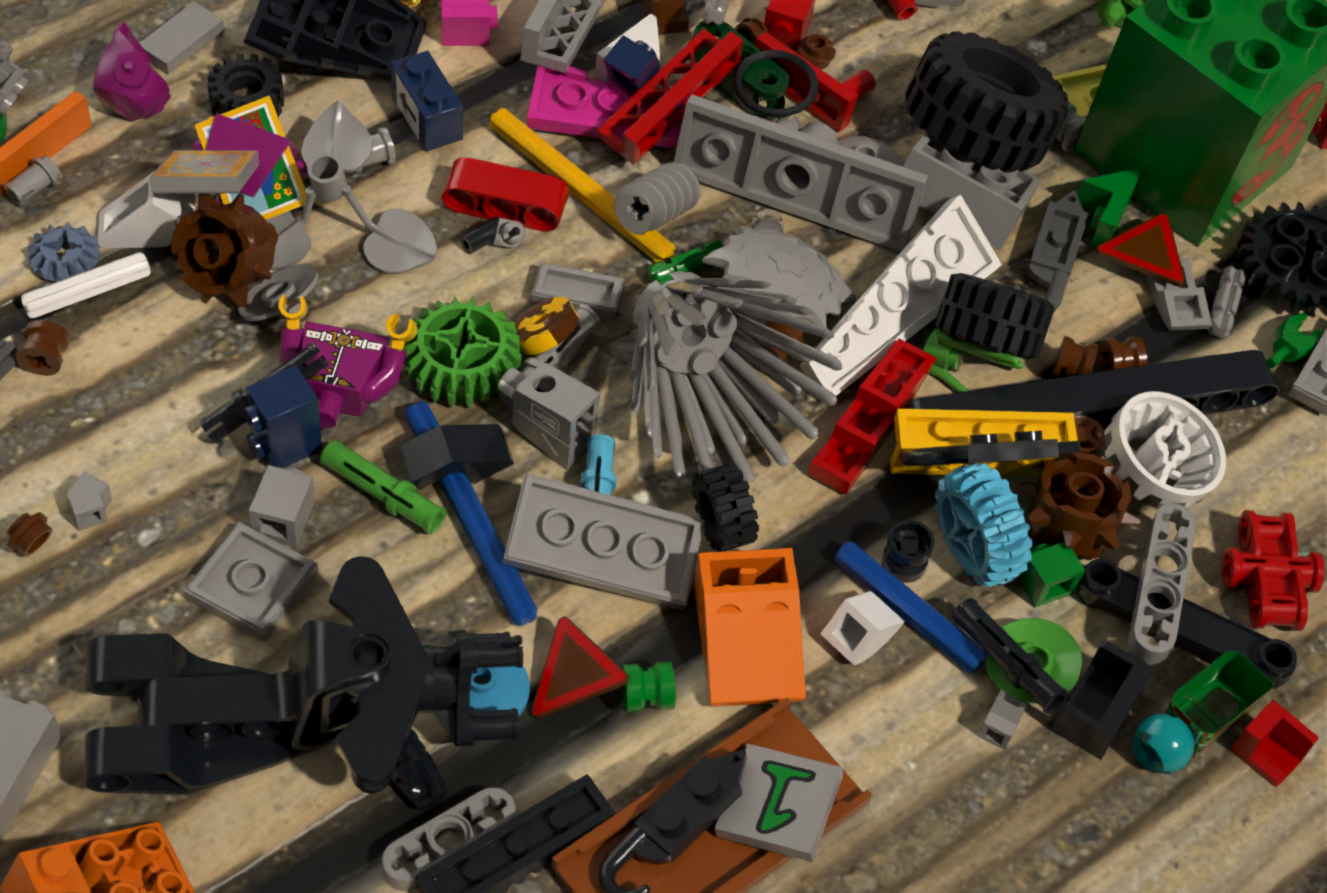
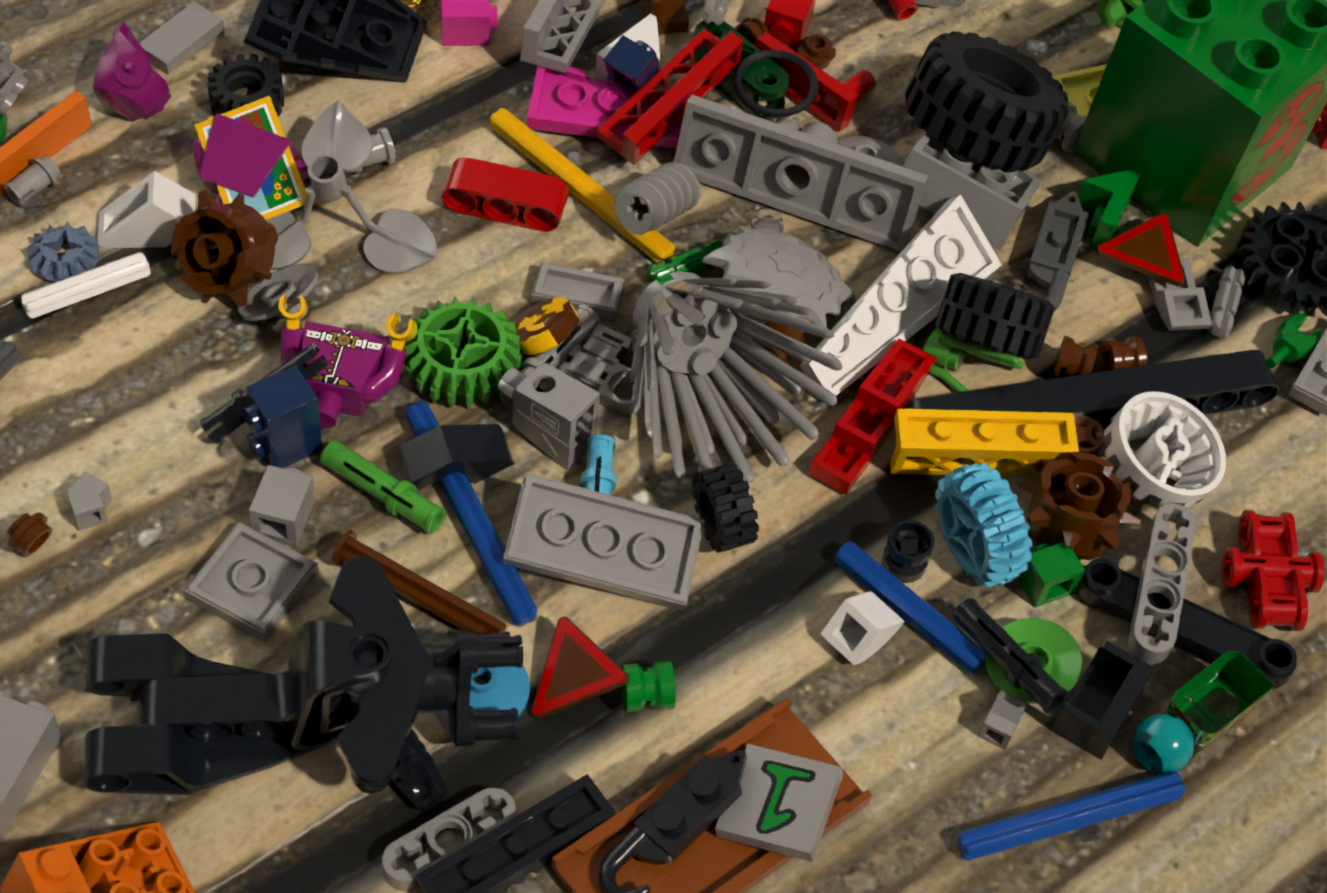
(43, 347): reddish brown wheel -> none
(205, 171): light grey tile -> none
(420, 589): none -> reddish brown axle
(427, 100): dark blue brick -> none
(495, 232): arm -> none
(601, 361): none -> light grey piece
(750, 626): orange slope -> none
(987, 449): black plate -> none
(1070, 815): none -> blue axle
(1274, 743): red panel -> none

